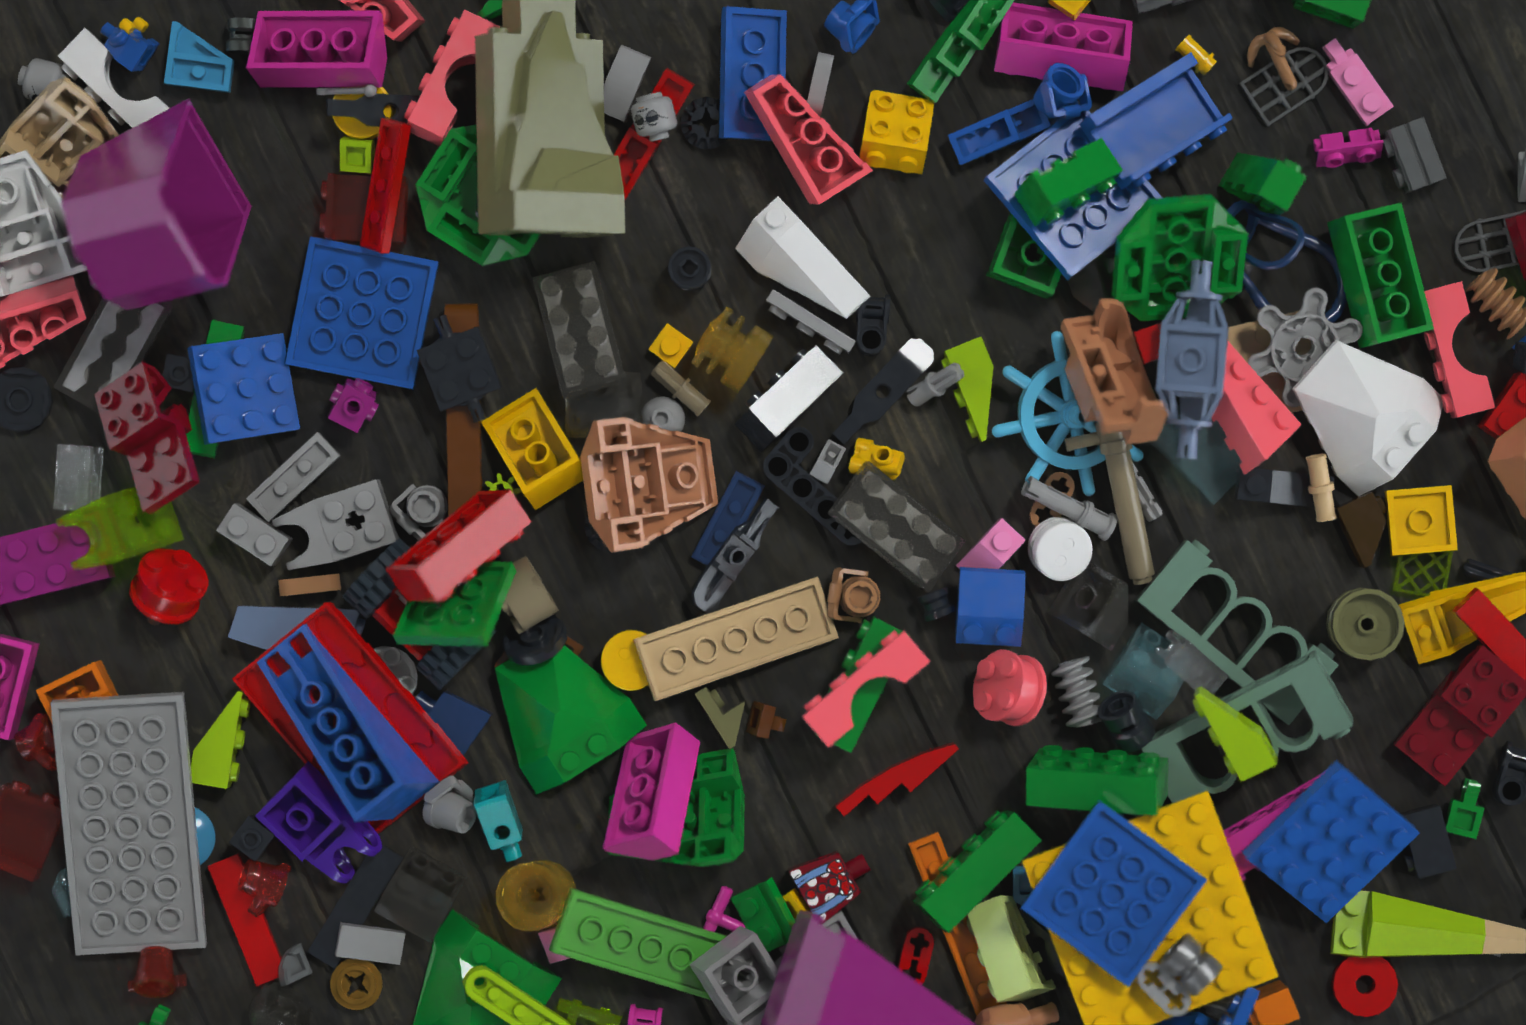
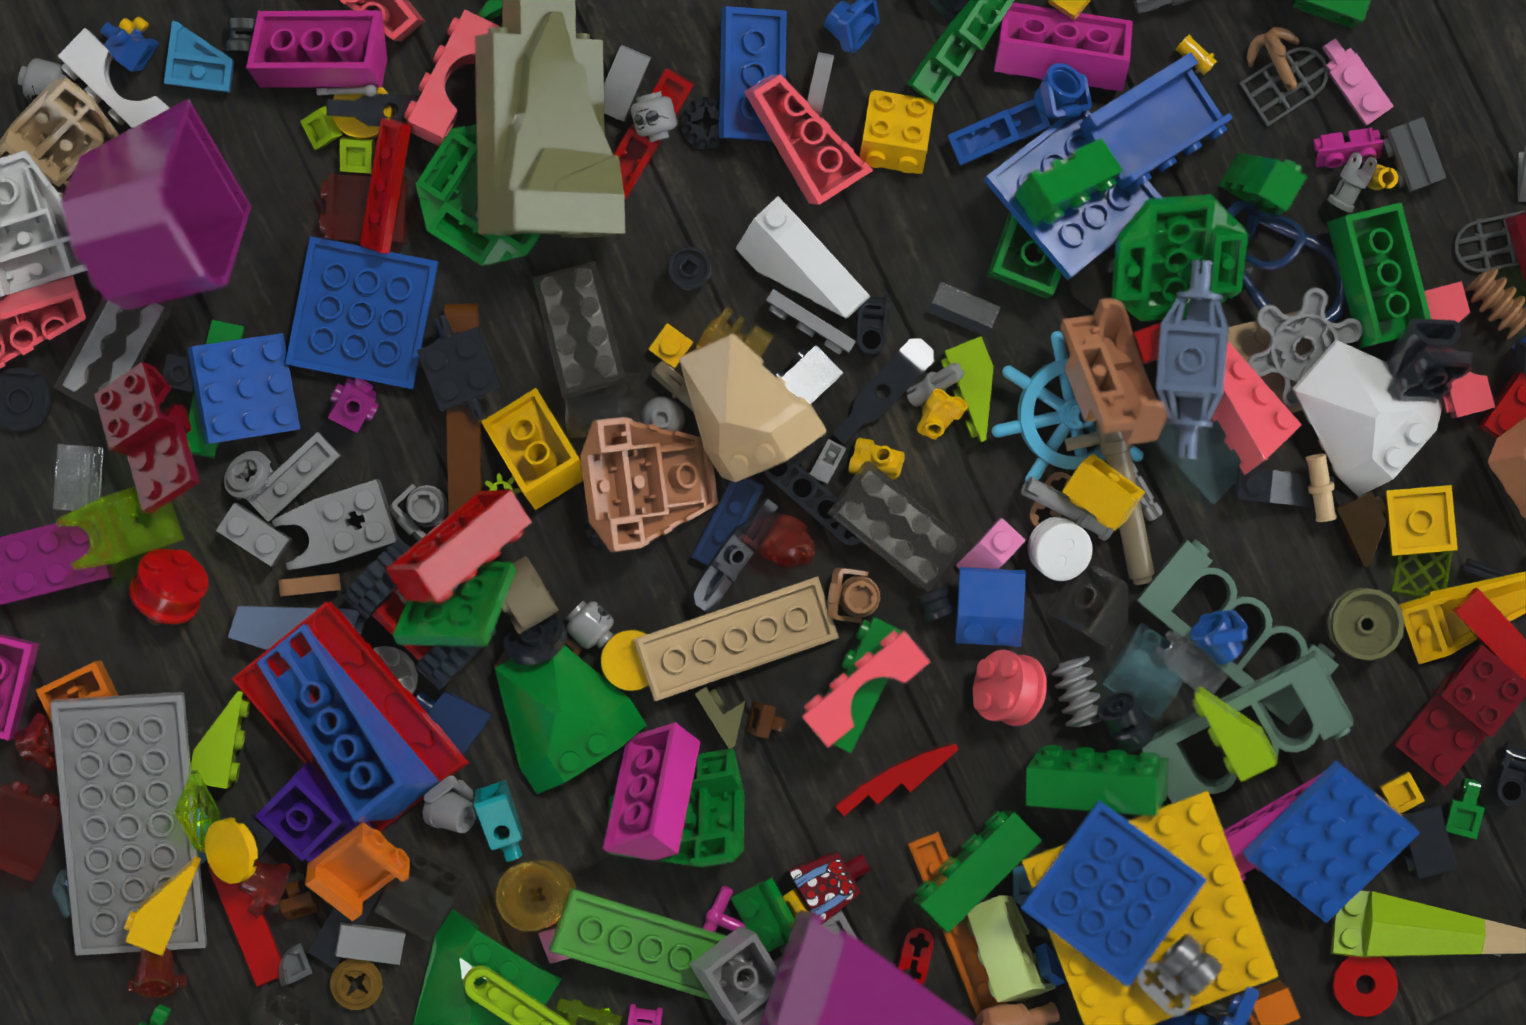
(158, 913): none -> yellow slope
(213, 813): none -> clear neon green window
(230, 850): none -> yellow tile
(241, 468): none -> light grey gear
(299, 902): none -> reddish brown tile
(320, 128): none -> lime plate
(356, 869): none -> orange panel
(589, 625): none -> light grey head
(744, 410): none -> tan wedge
(785, 543): none -> clear red piece
(939, 413): none -> yellow plate
(964, 309): none -> clear tile
(1049, 965): none -> blue tile
(1103, 492): none -> yellow brick
(1220, 635): none -> blue piece
(1352, 182): none -> light grey piece
(1383, 178): none -> yellow pin
(1402, 793): none -> yellow plate
(1427, 361): none -> black piece

